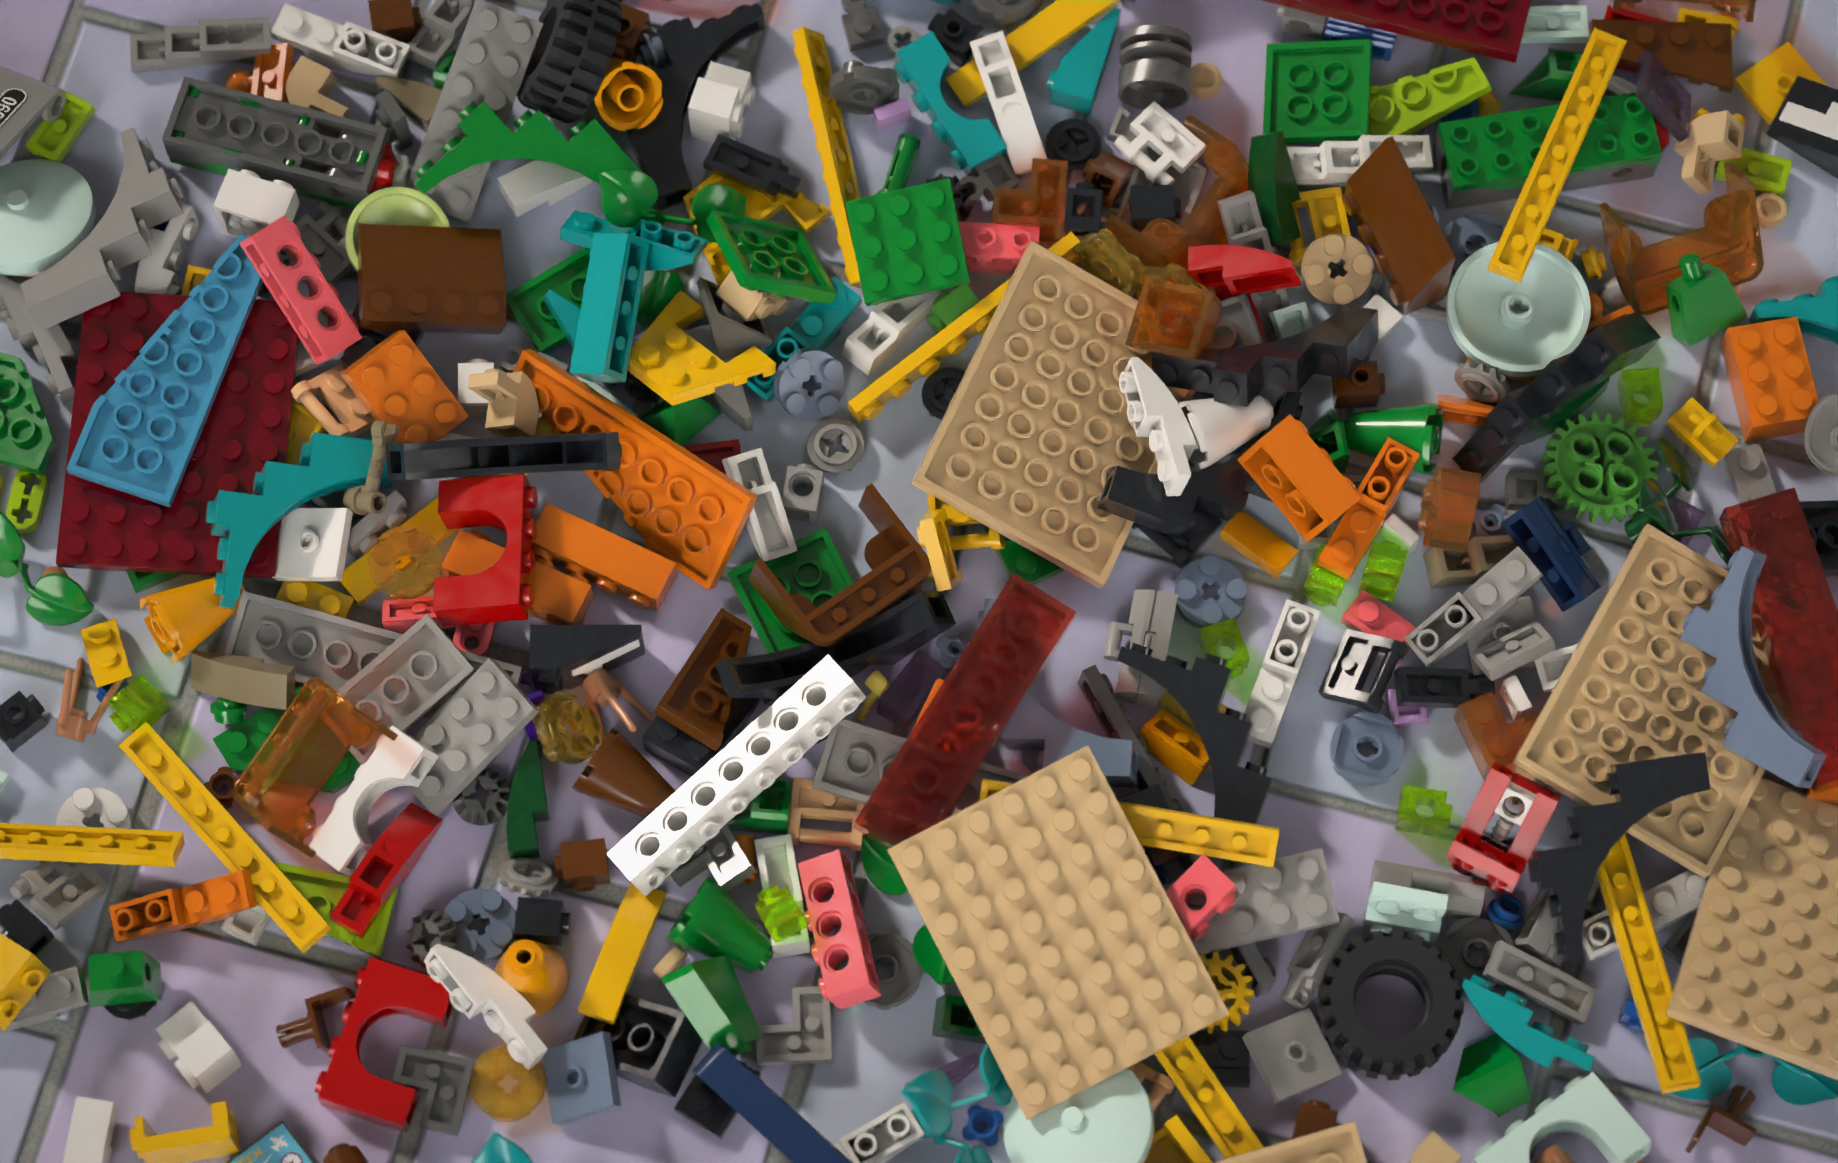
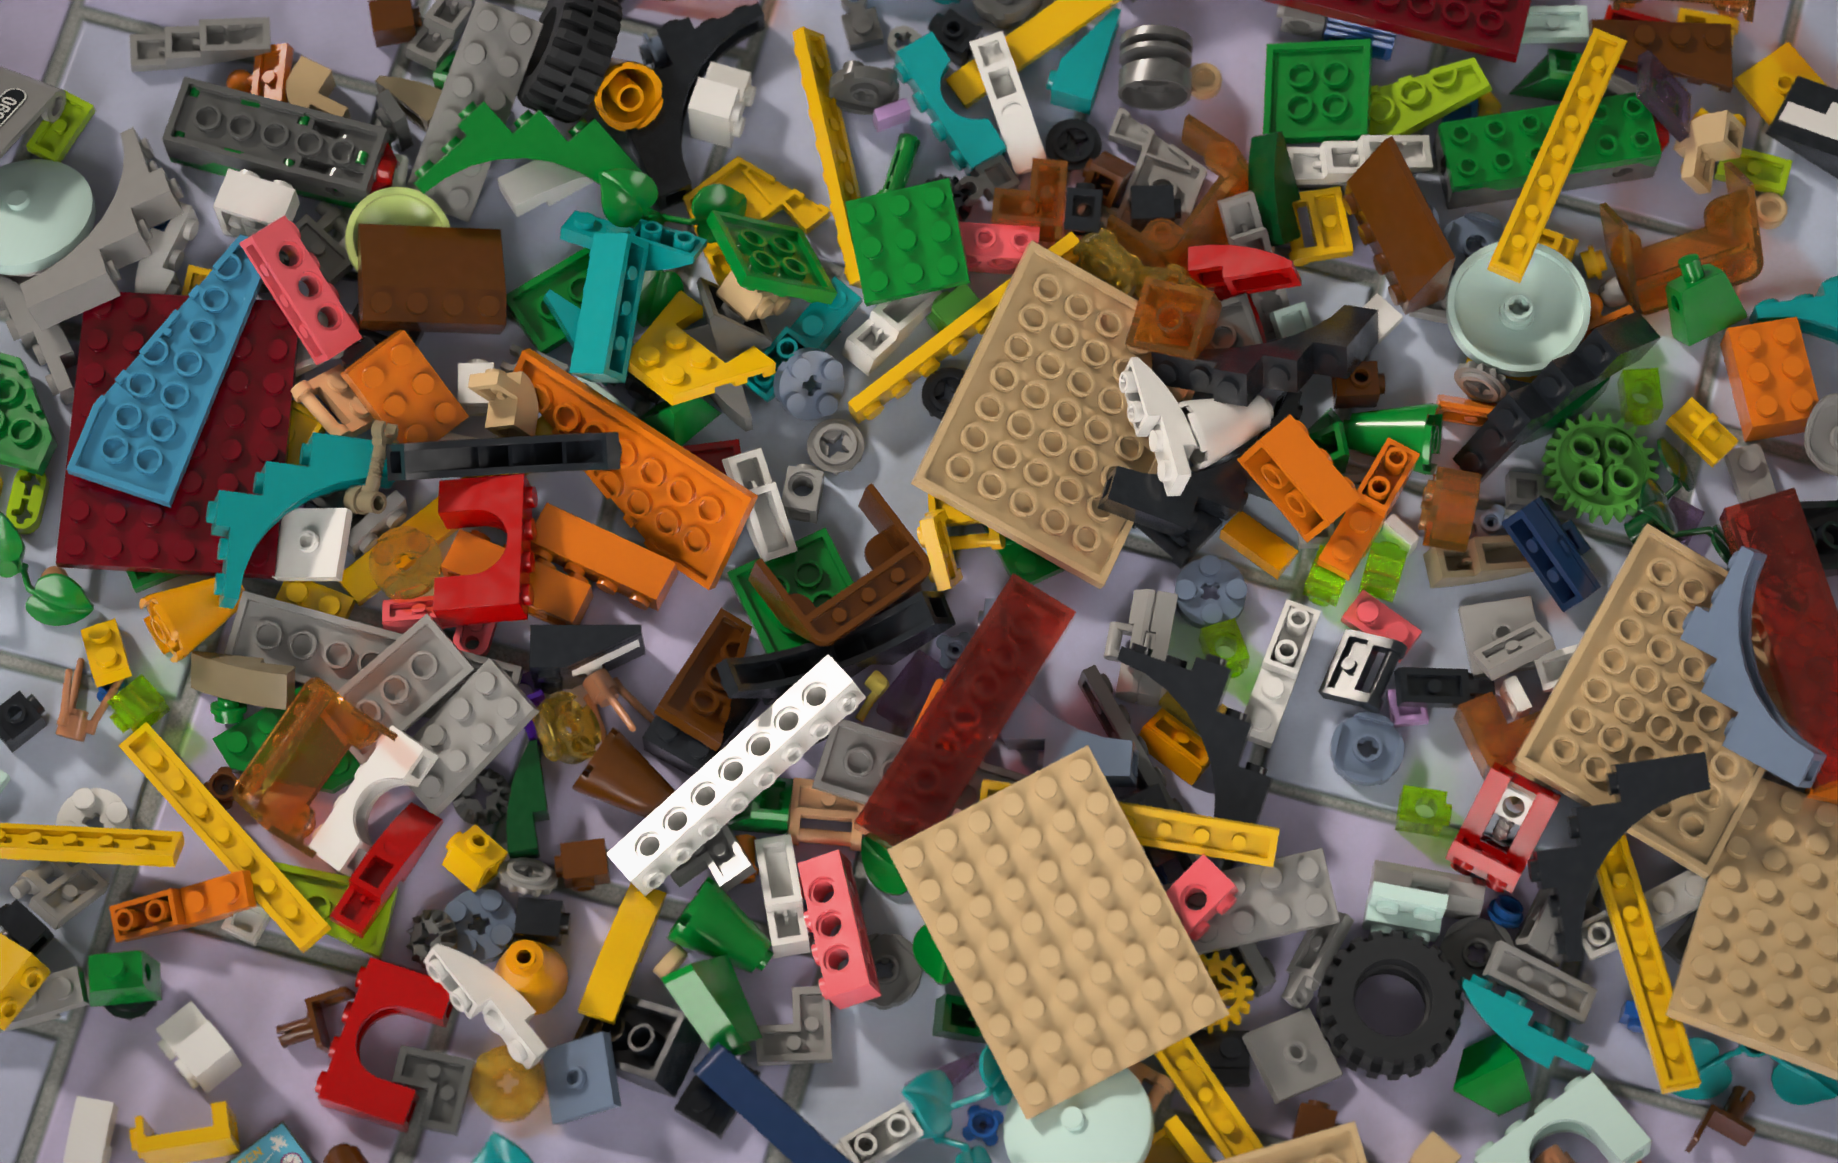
(340, 45): white slope -> none
(473, 857): none -> yellow brick
(633, 25): reddish brown brick -> none
(751, 168): black hinge -> none
(779, 913): clear neon green brick -> none
(1167, 138): white plate -> none
(1357, 268): tan plate -> none
(1474, 609): light grey slope -> none

